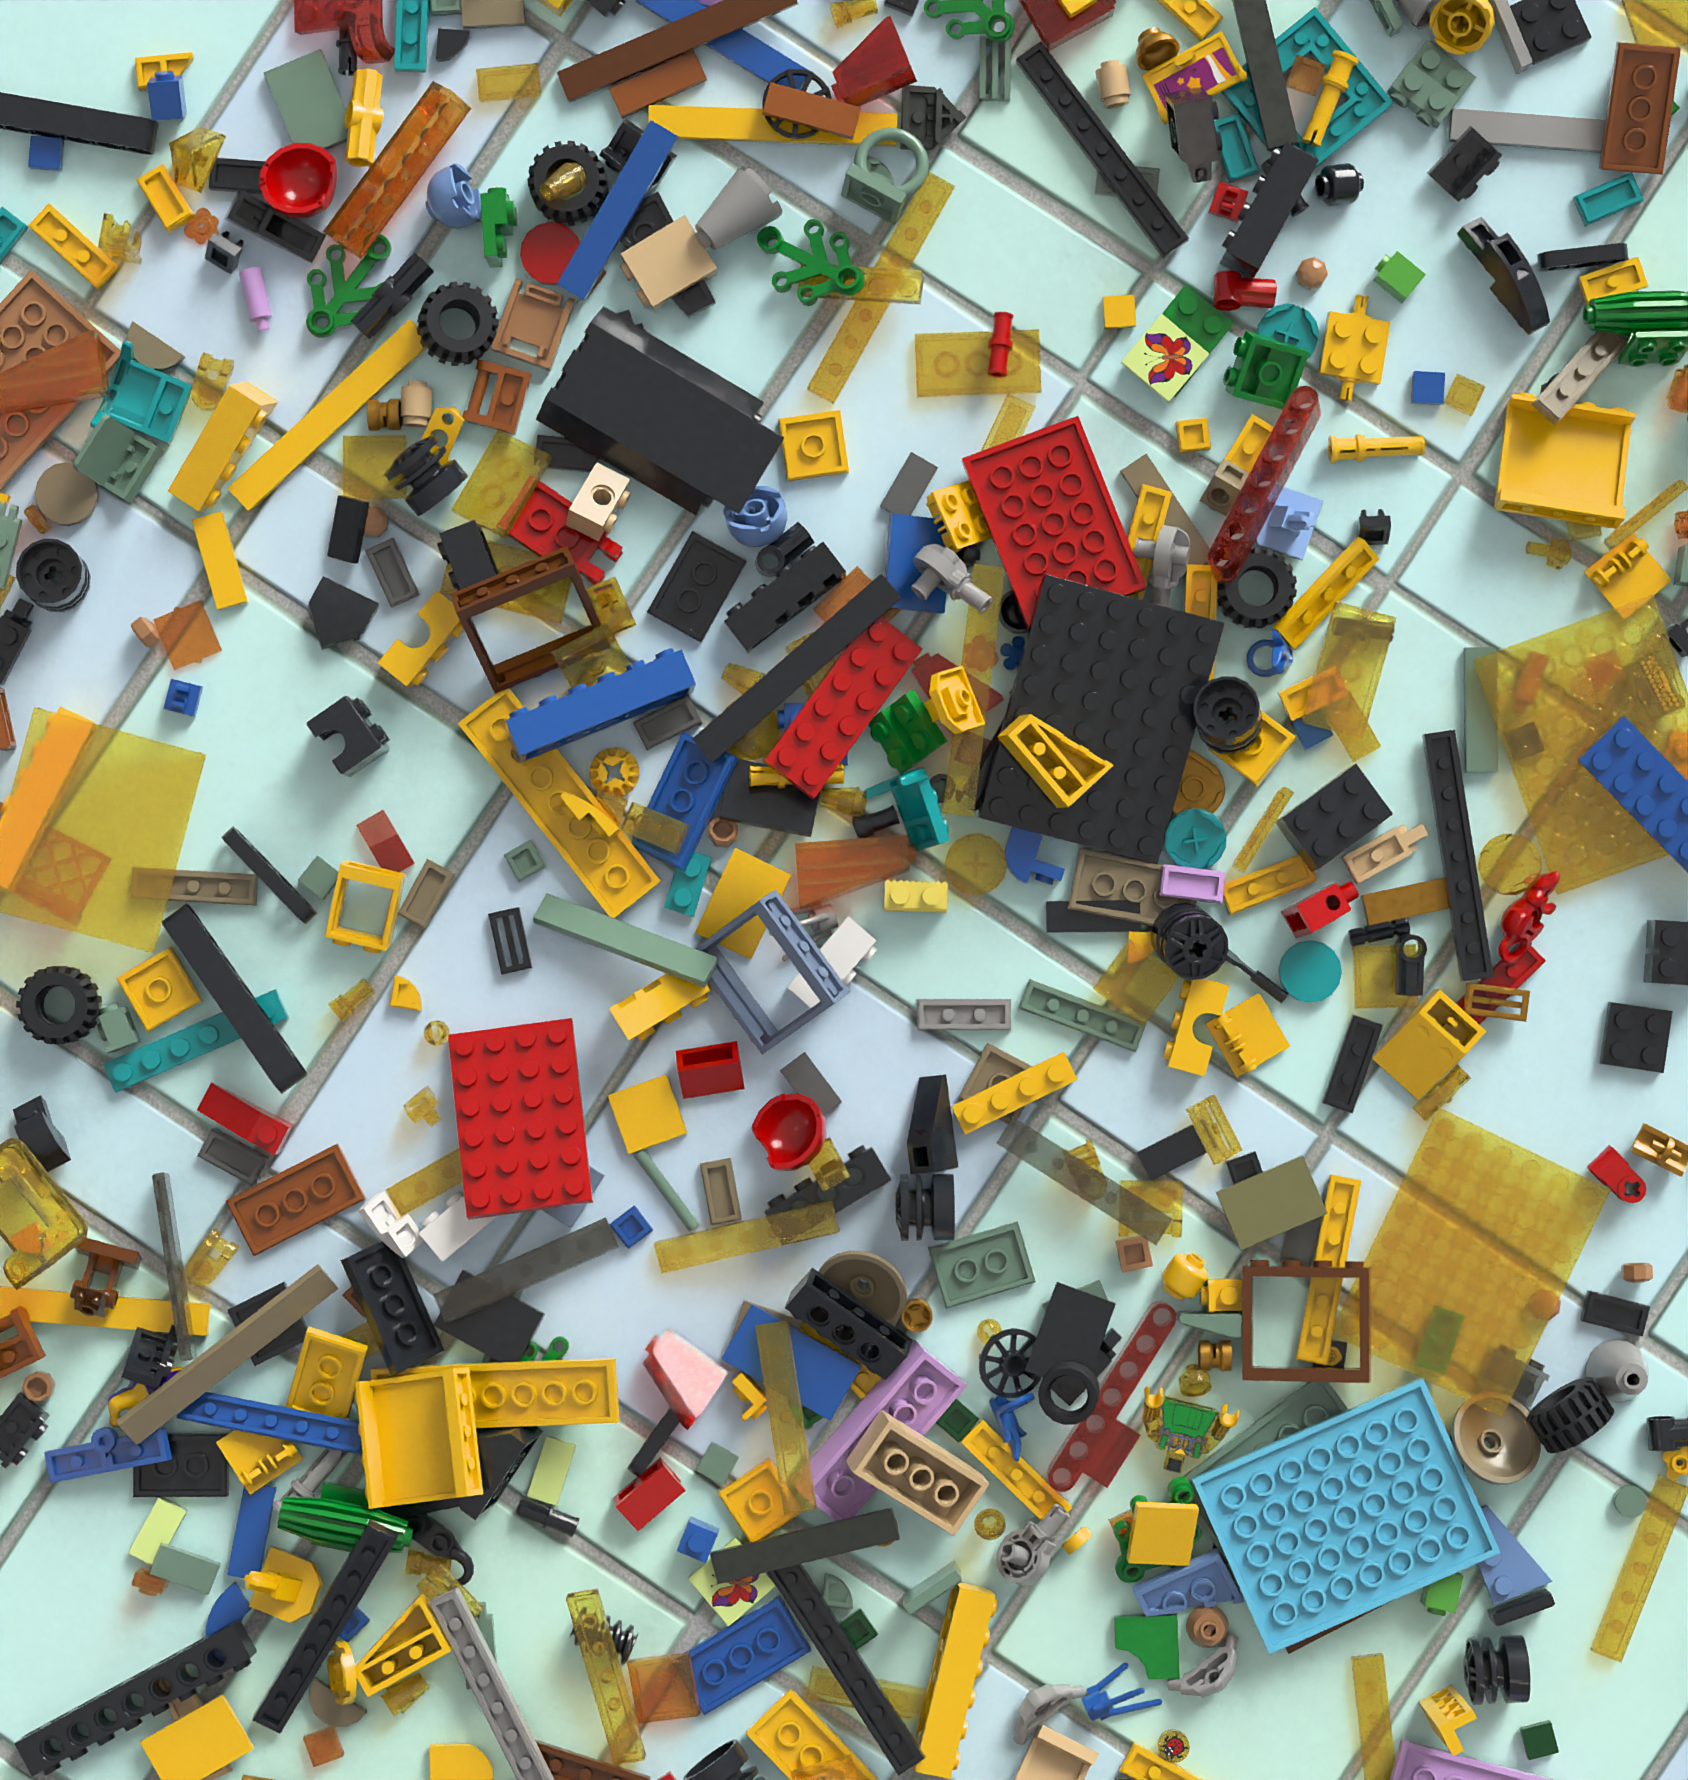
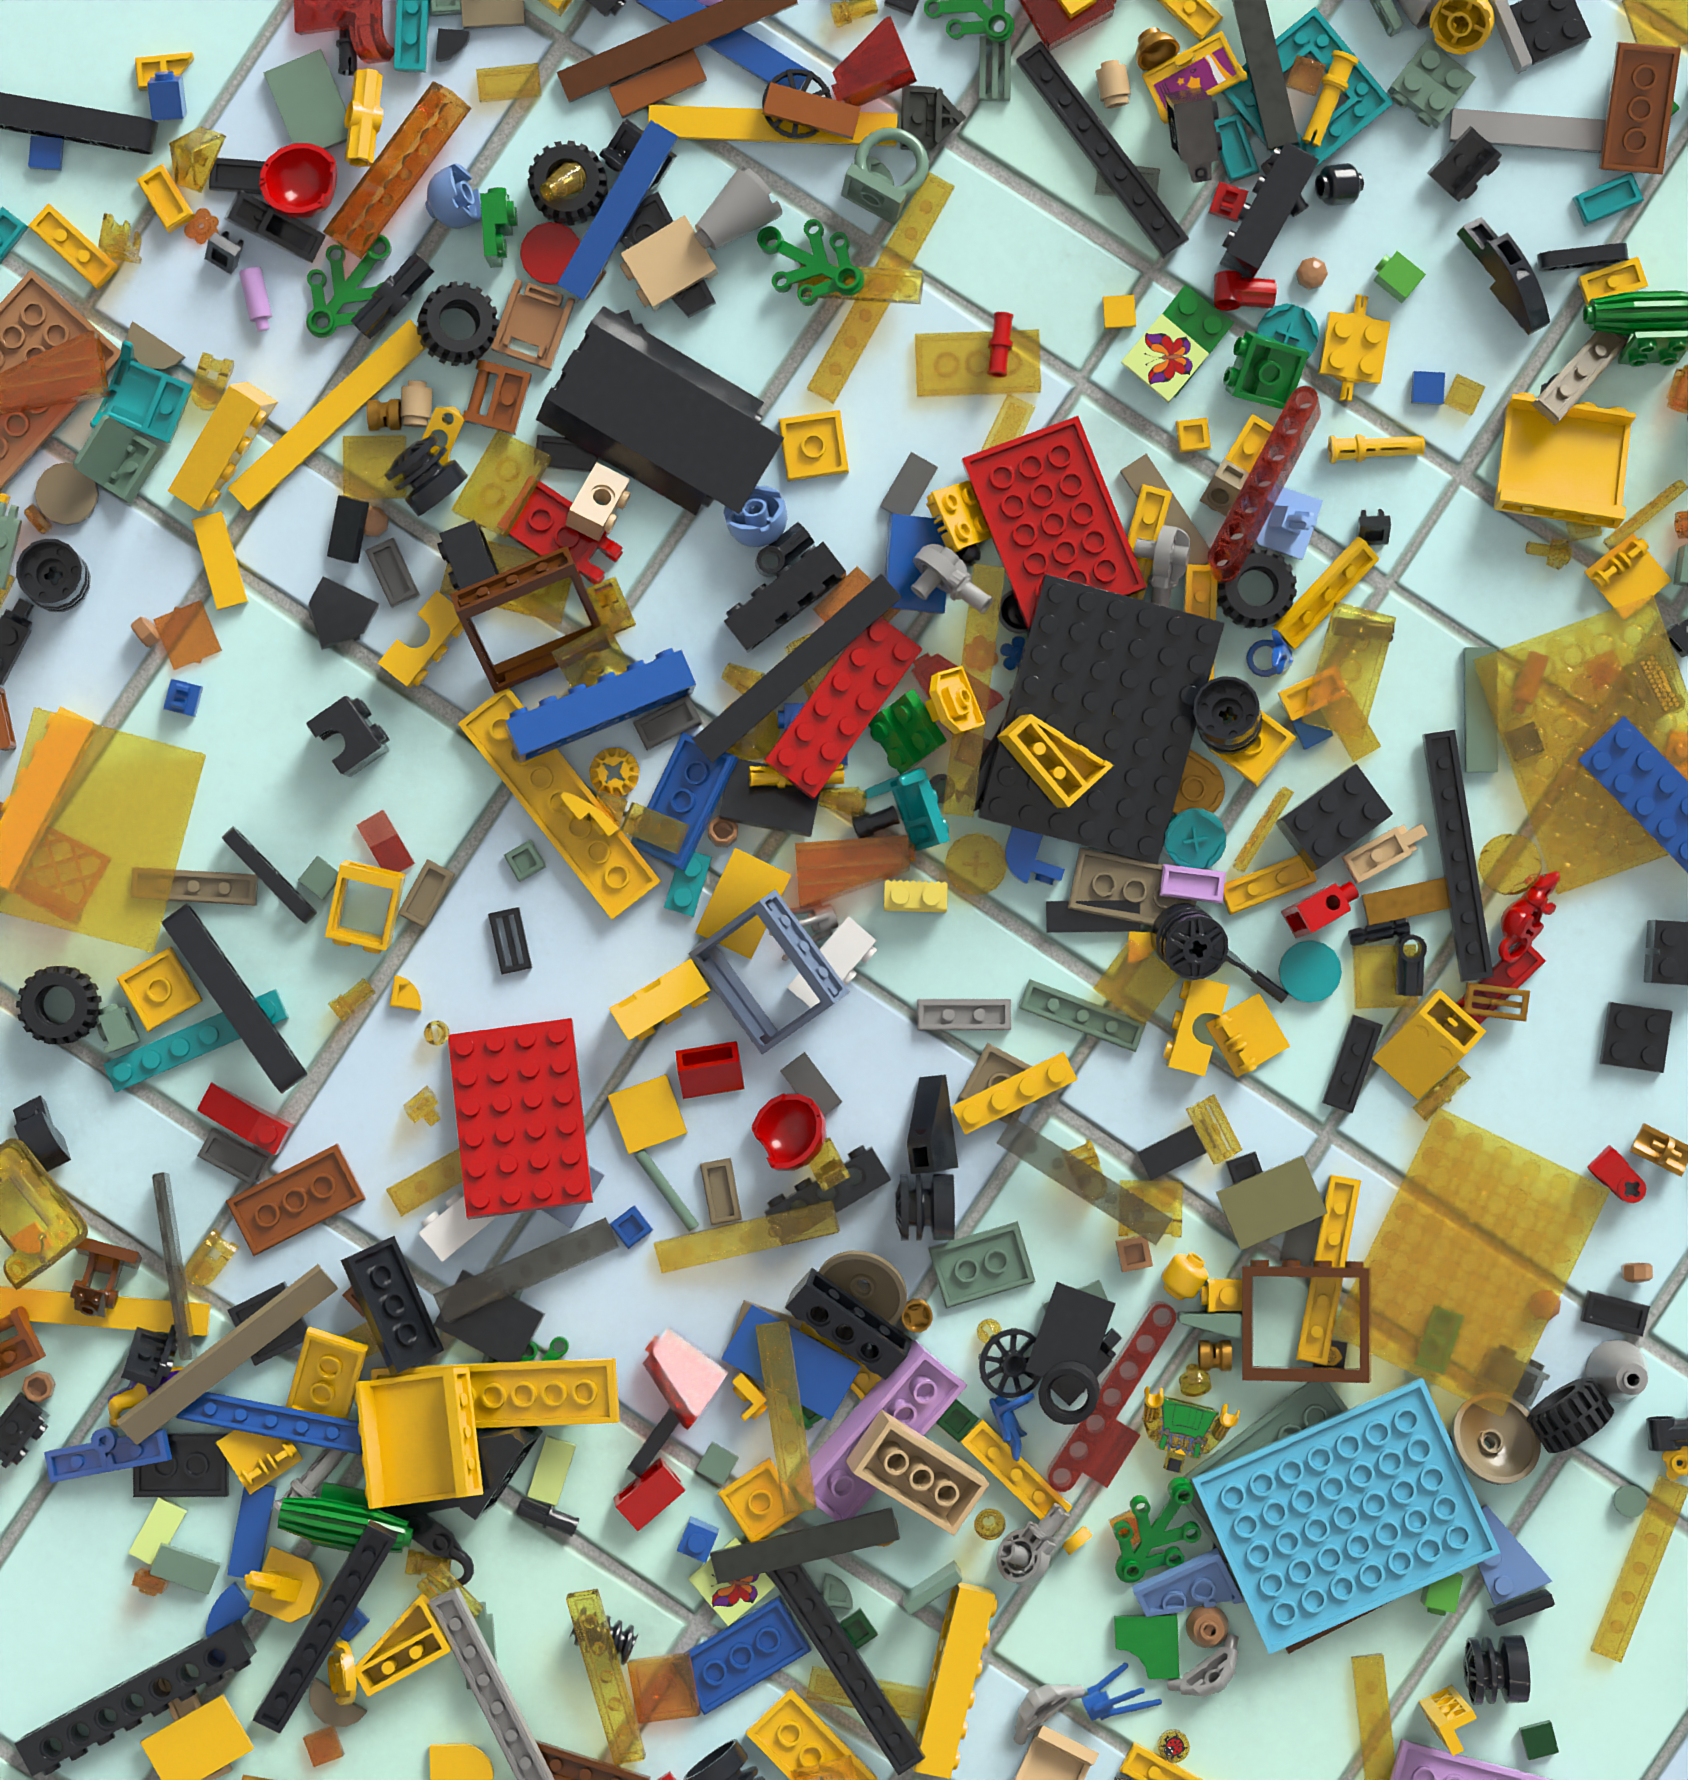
(394, 1230): white slope -> none
(404, 1693): clear yellow cone -> none
(625, 940): sand green tile -> none
(696, 586): black tile -> none
(1162, 1533): yellow tile -> none

